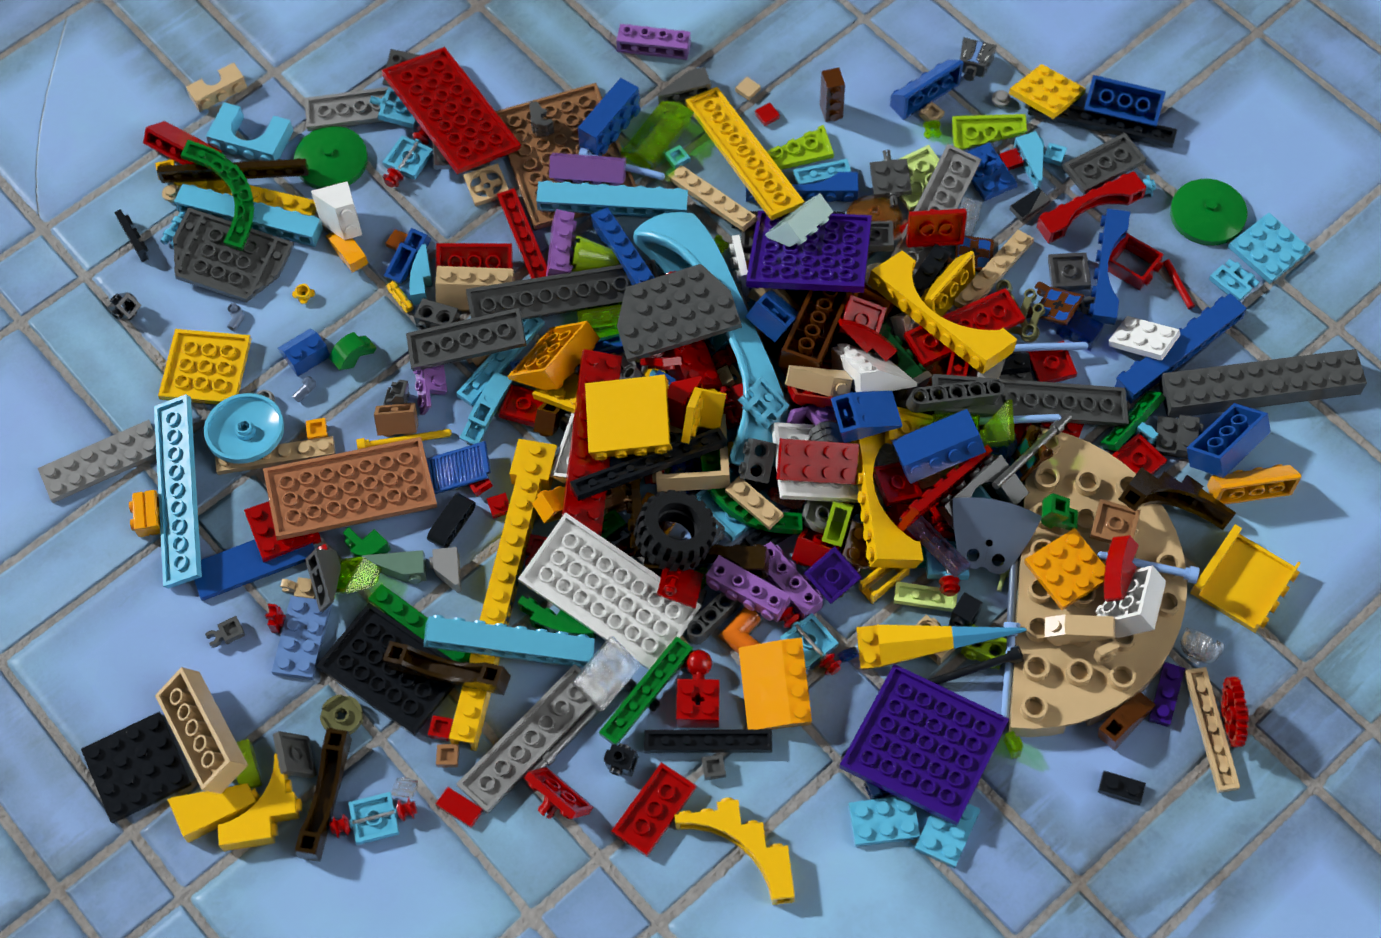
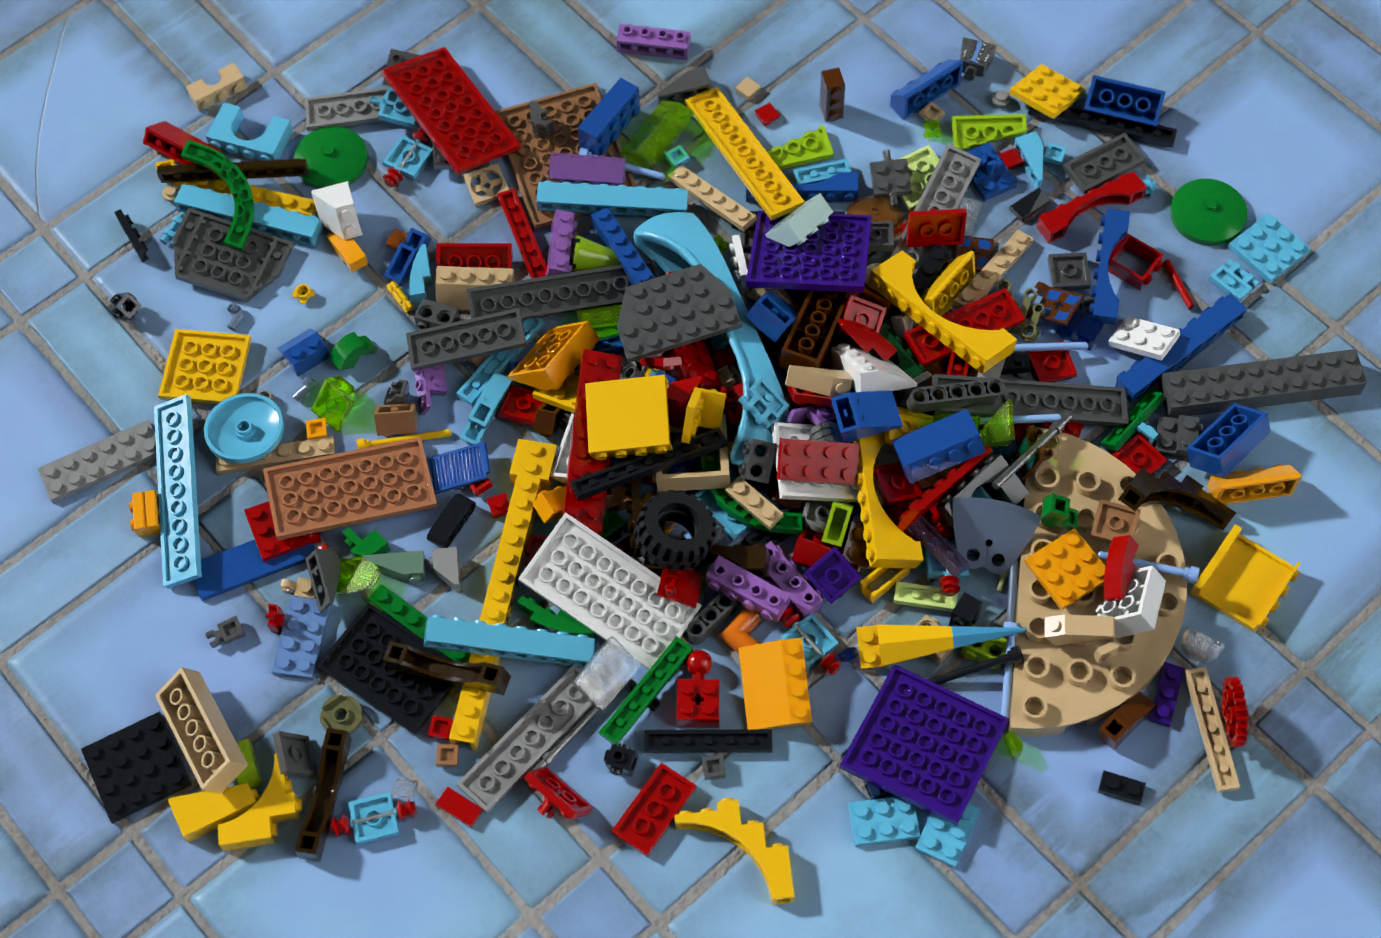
(334, 401): none -> clear neon green slope

